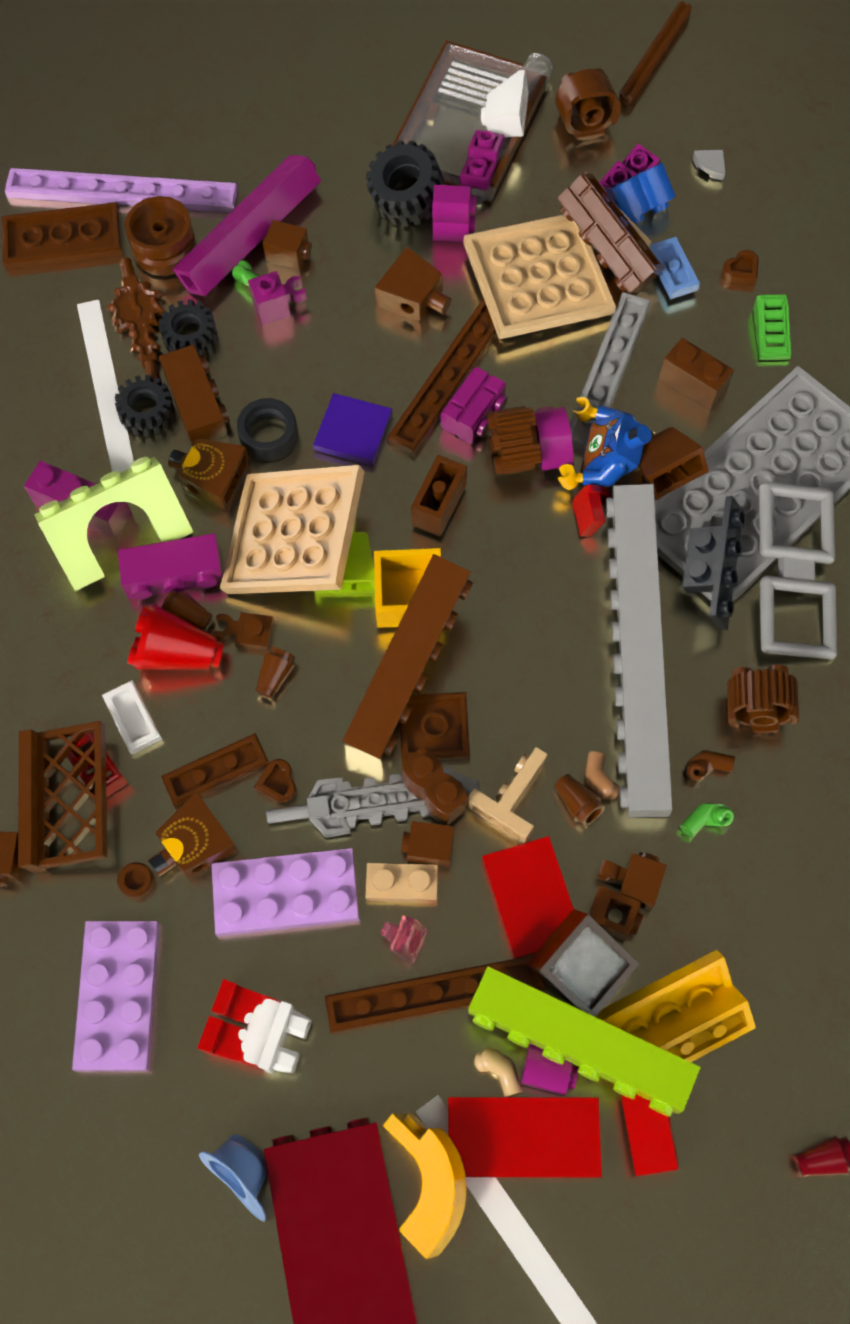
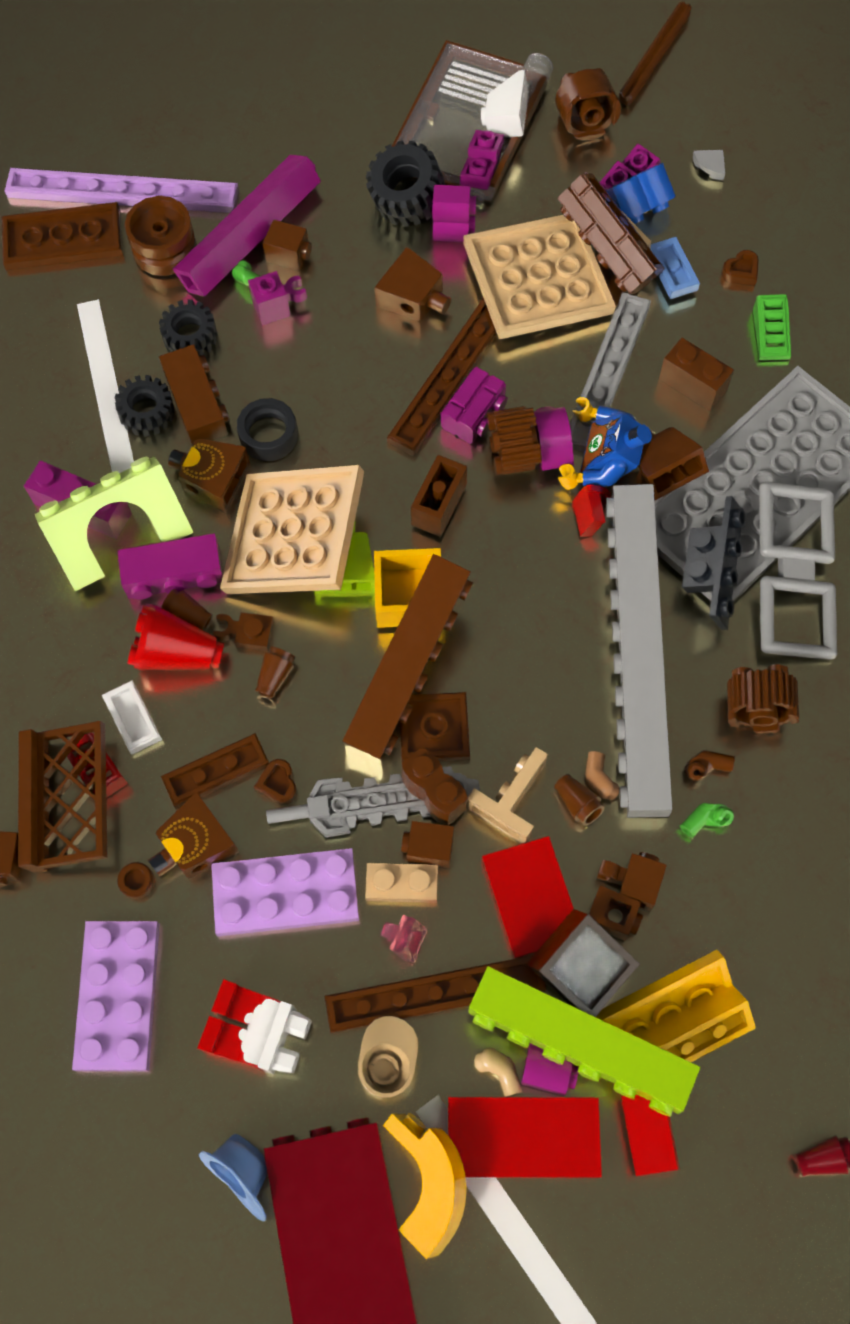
(137, 310): reddish brown piece -> none
(353, 429): dark purple tile -> none
(387, 1057): none -> tan cap

